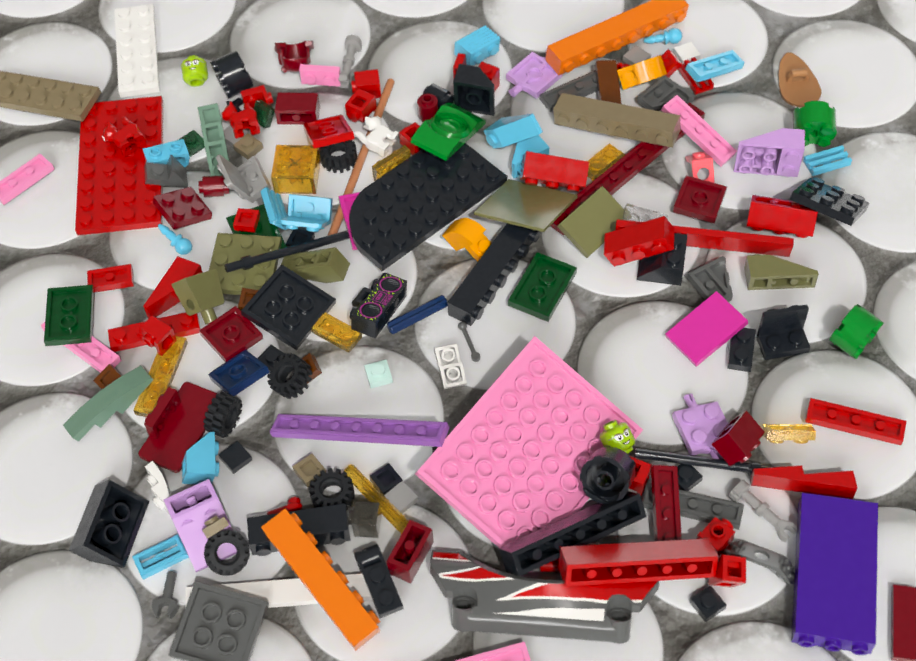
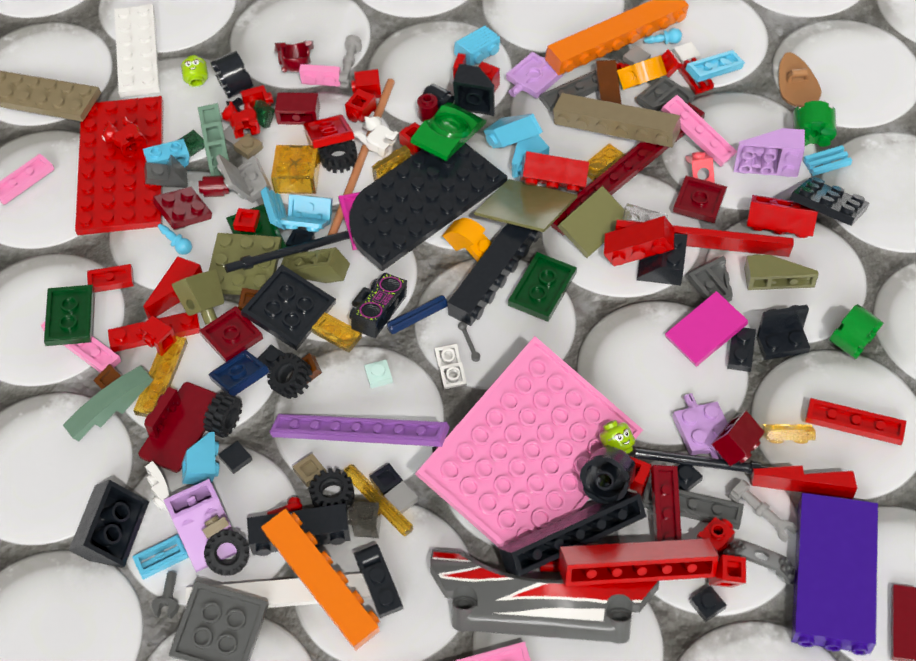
(410, 551): dark red brick -> none

